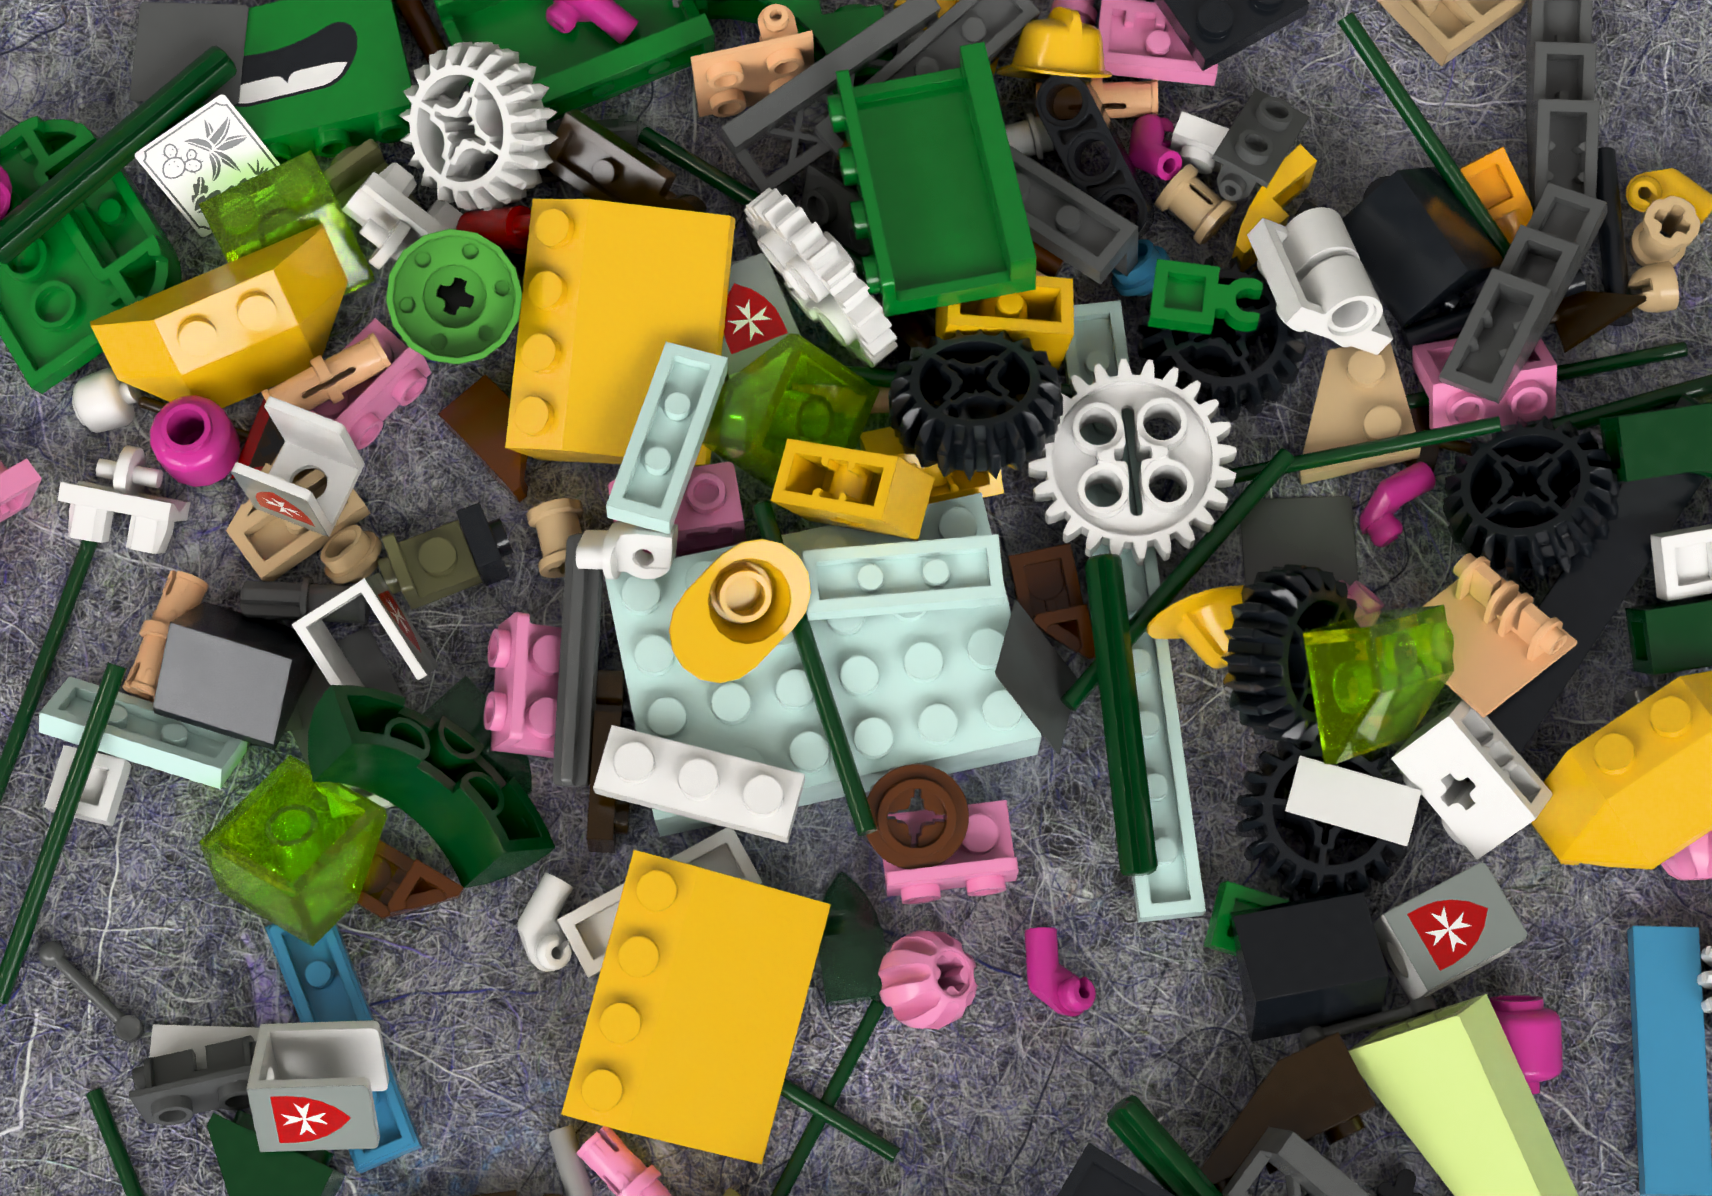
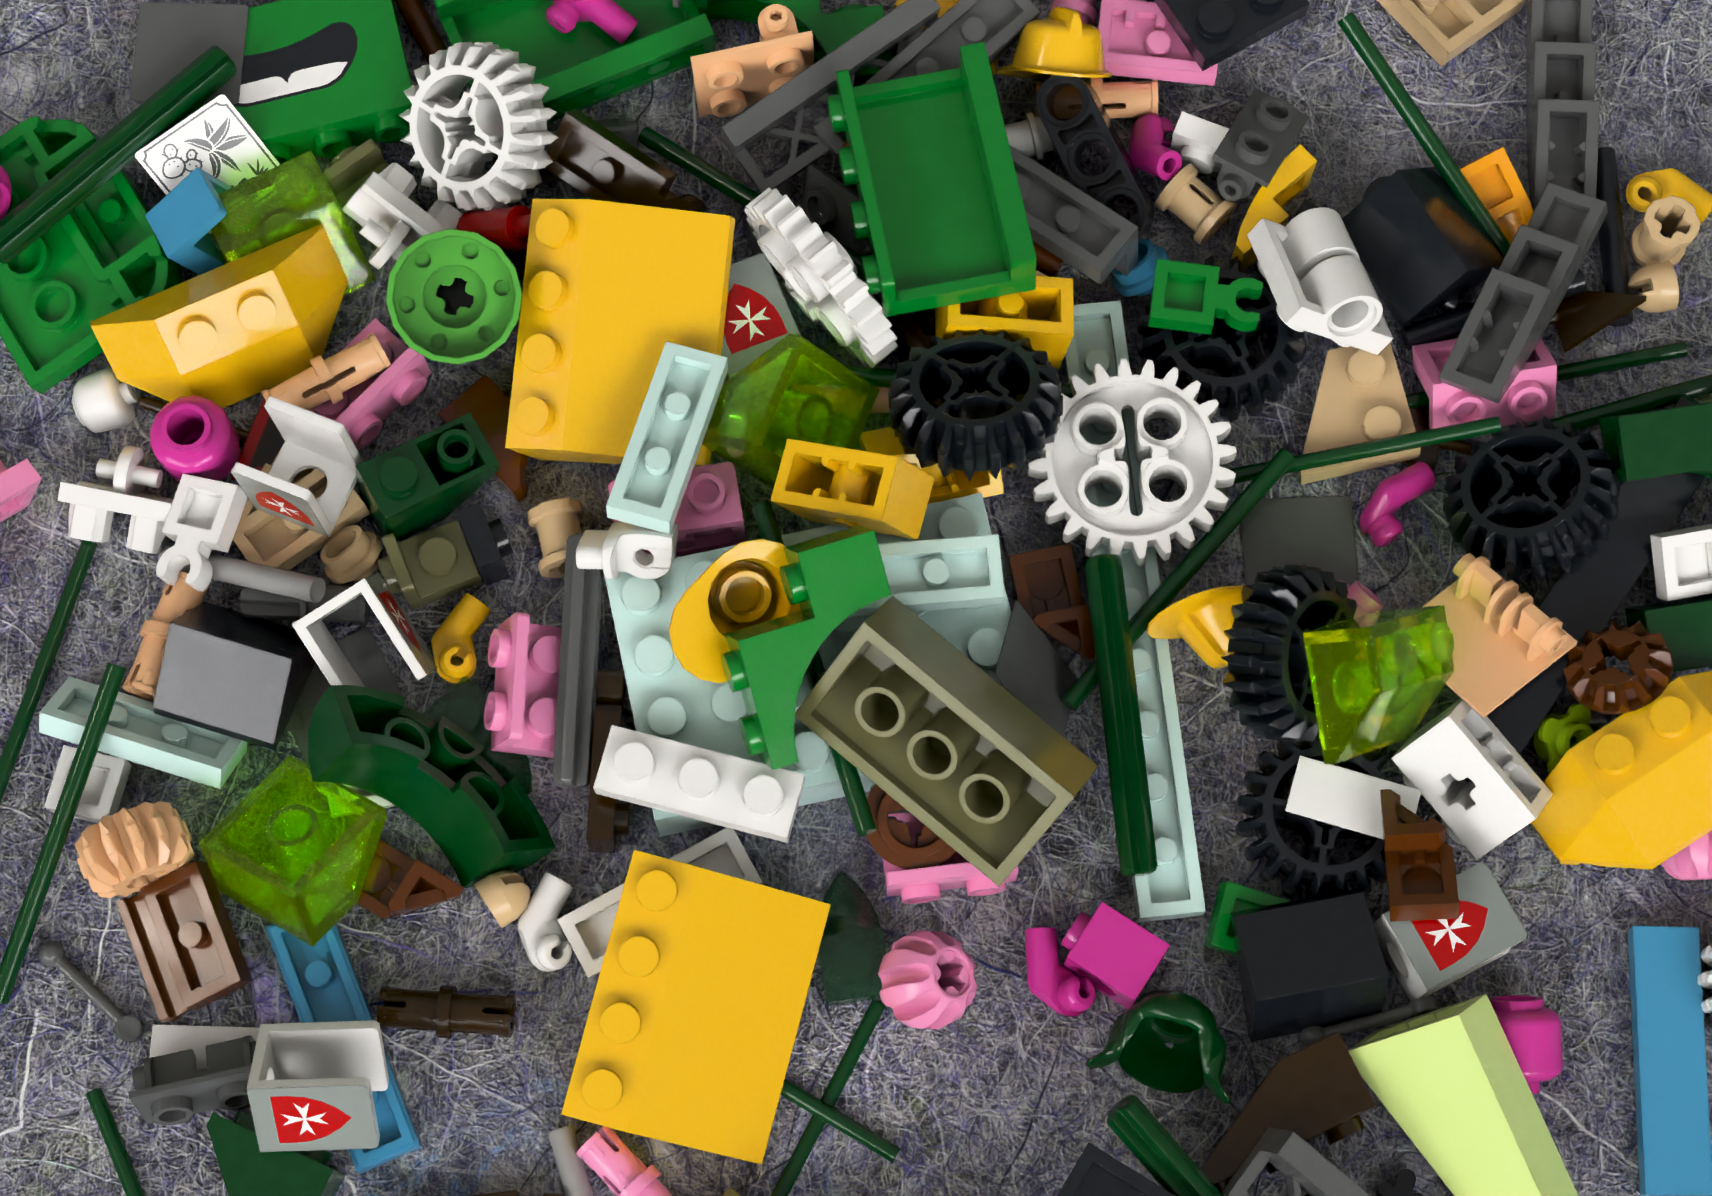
(133, 848): none -> light nougat gear
(184, 941): none -> plate
(186, 217): none -> dark azure panel
(199, 520): none -> white plate
(263, 577): none -> light grey bar
(426, 477): none -> dark green slope
(446, 1011): none -> dark brown pin
(453, 640): none -> yellow arm
(504, 895): none -> tan hinge
(768, 660): none -> green arch
(945, 740): none -> olive slope
(1113, 953): none -> dark pink brick
(1162, 1018): none -> dark green hair
(1417, 864): none -> reddish brown slope
(1560, 733): none -> lime plate
(1613, 690): none -> reddish brown gear

